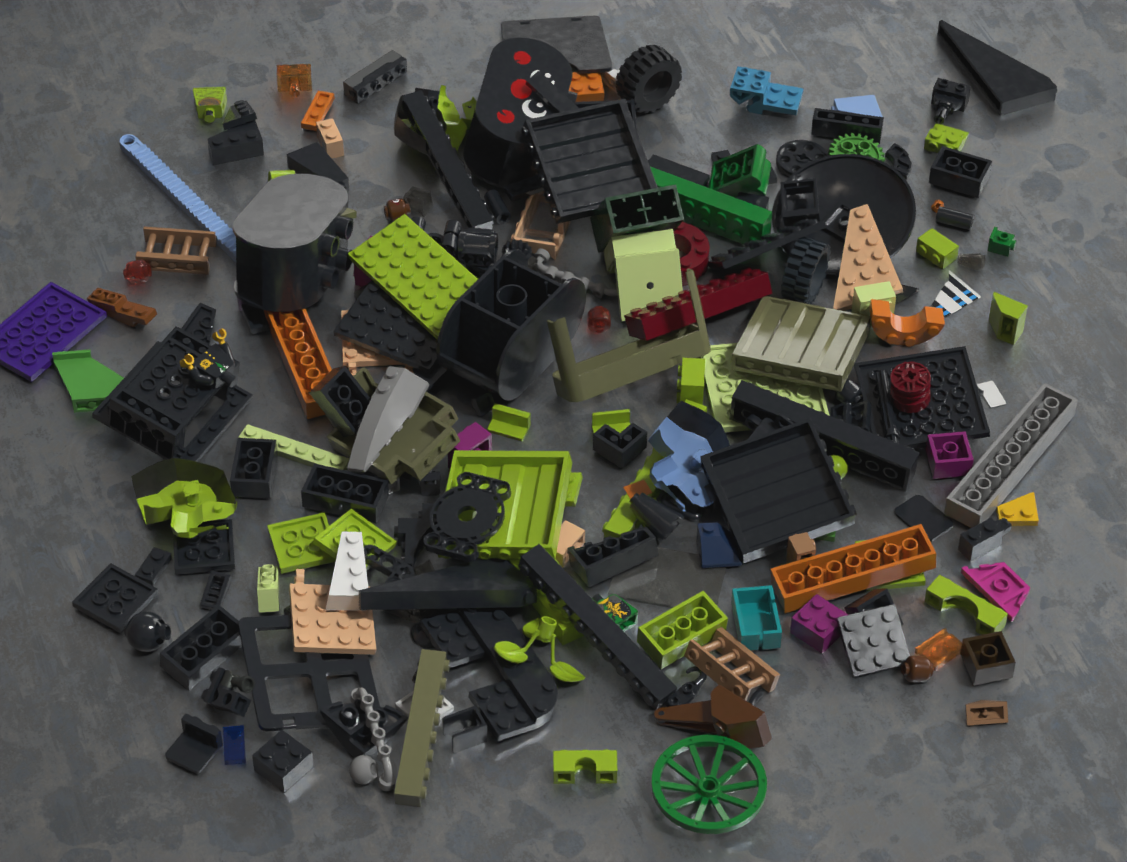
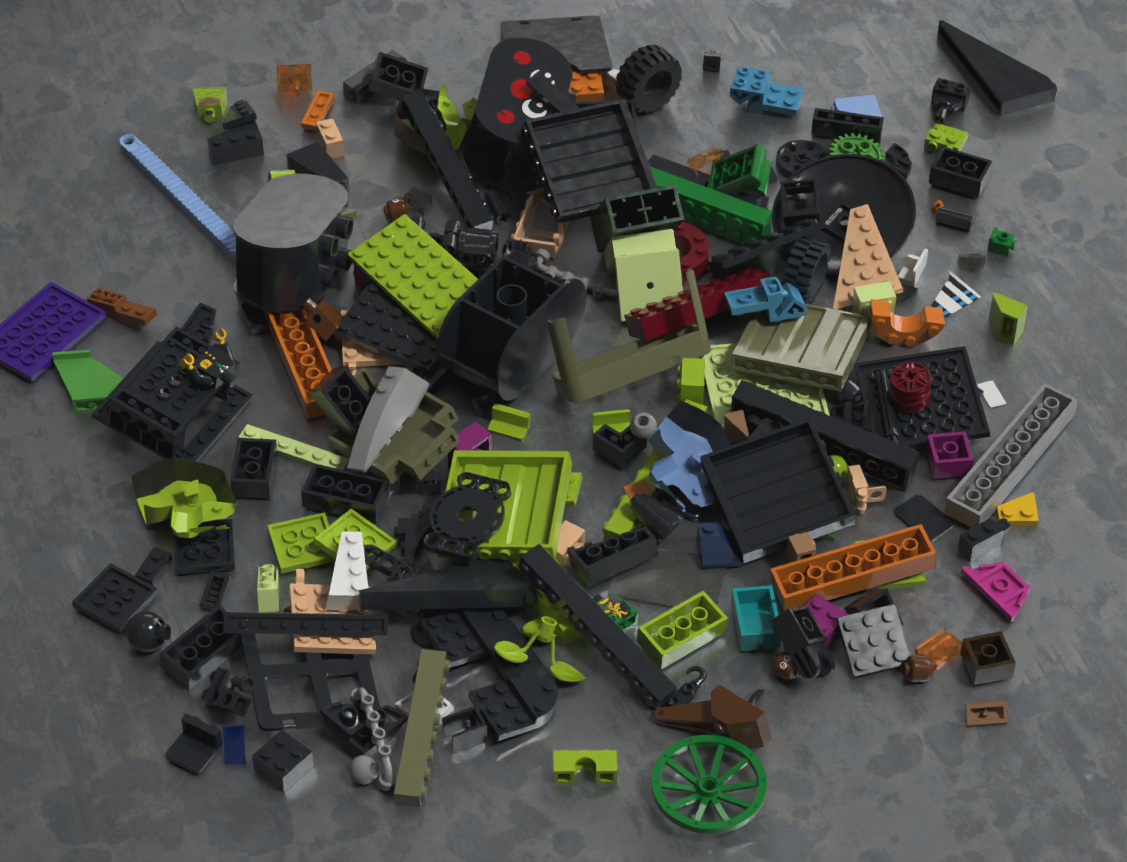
(137, 271): clear red head -> none
(174, 262): medium nougat fence -> none
(305, 623): none -> black plate
(322, 317): none -> reddish brown torso
(396, 76): none -> black brick
(599, 318): clear red head -> none
(643, 425): none -> light grey piece
(709, 155): none -> clear orange plate
(711, 61): none -> black tile
(735, 427): none -> medium nougat slope
(740, 656): medium nougat fence -> none
(777, 300): none -> dark azure piece
(785, 667): none -> reddish brown head
(804, 641): none -> black brick
(859, 491): none -> light nougat piece
(912, 268): none -> white panel
(937, 248): lime brick -> none
(946, 594): lime arch -> none

